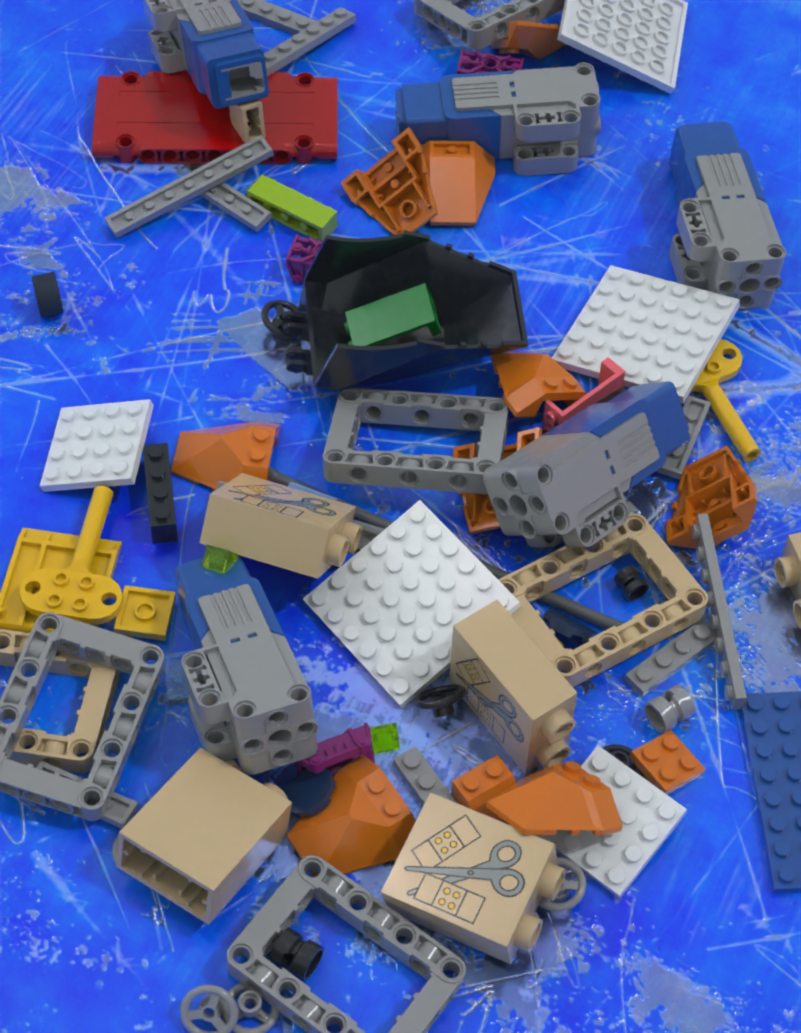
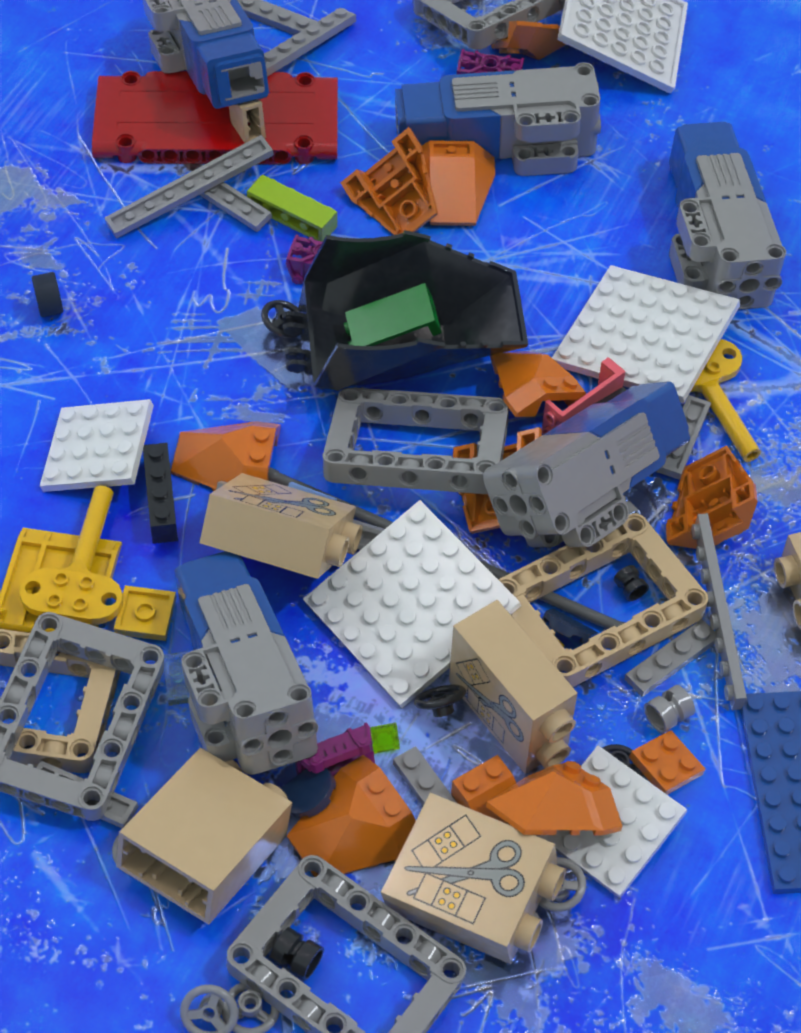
(218, 559): clear neon green slope -> none

